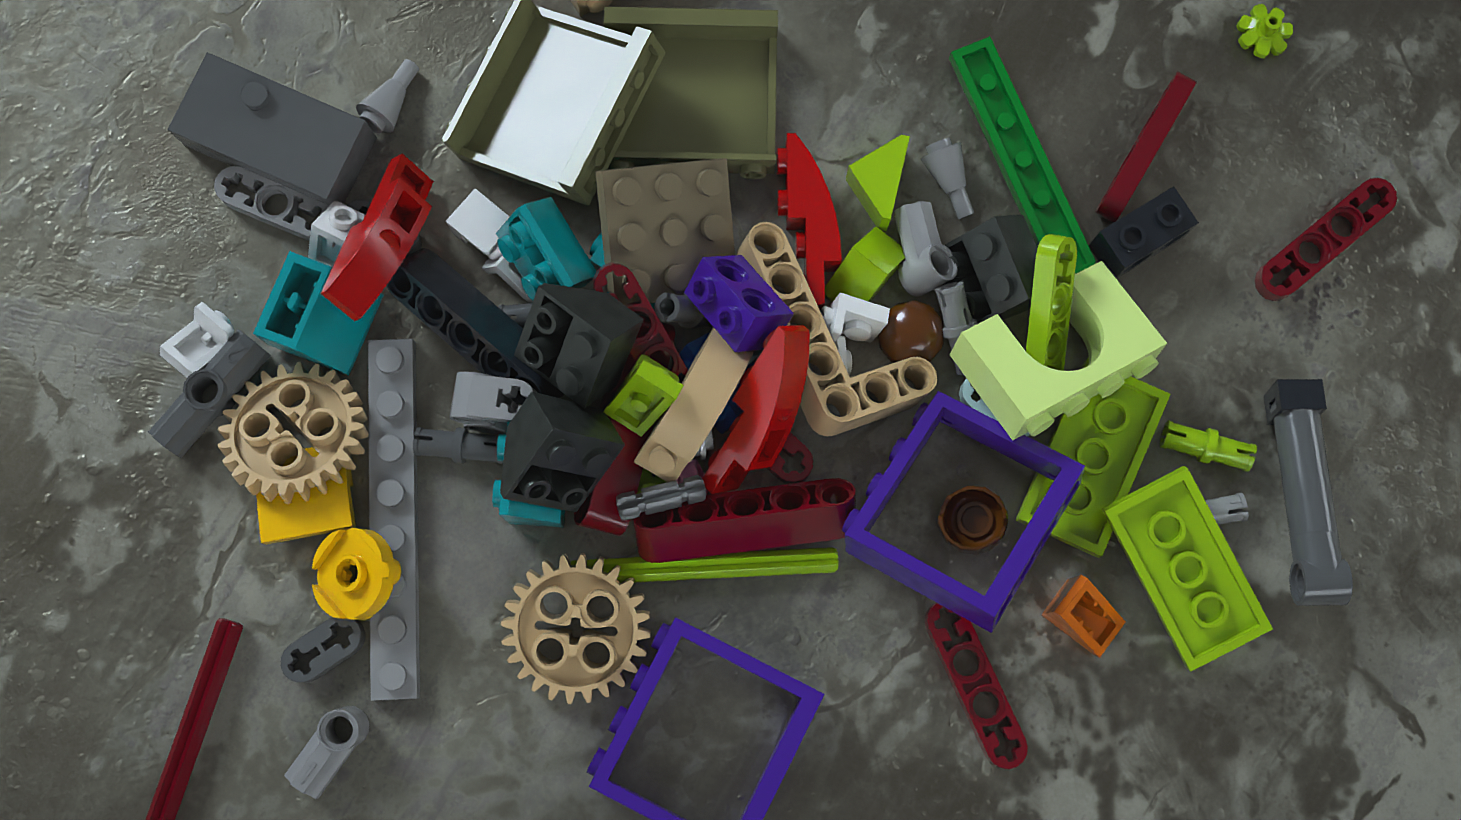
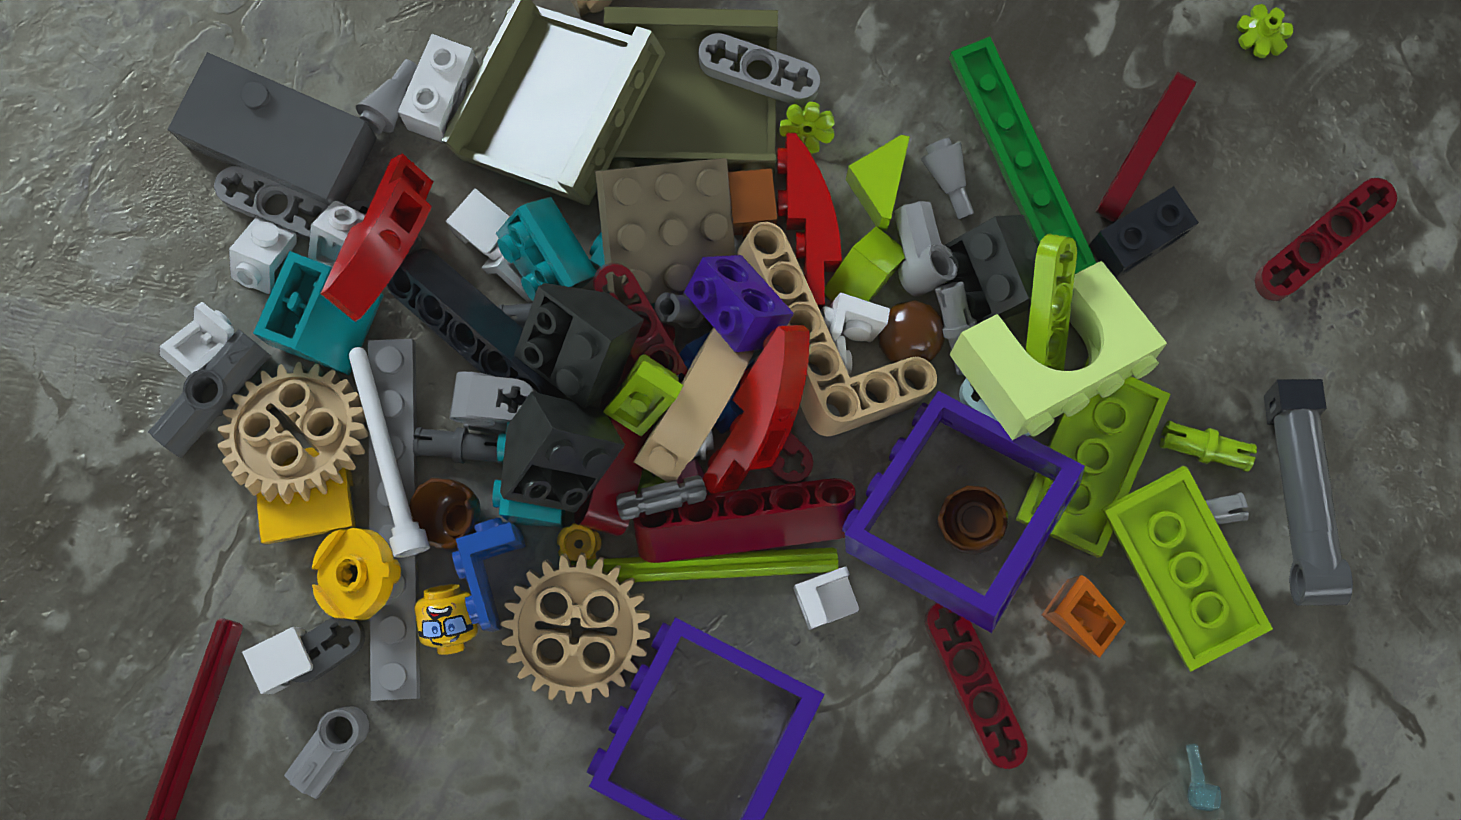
(260, 253): none -> white bracket
(278, 660): none -> white panel
(407, 535): none -> white piece
(437, 87): none -> white brick
(444, 619): none -> yellow head
(445, 511): none -> reddish brown hair
(490, 540): none -> blue bracket
(569, 535): none -> yellow plate
(725, 69): none -> light grey beam
(751, 199): none -> dark orange brick
(809, 125): none -> lime plant
(826, 598): none -> white panel
(1201, 795): none -> clear light blue hand

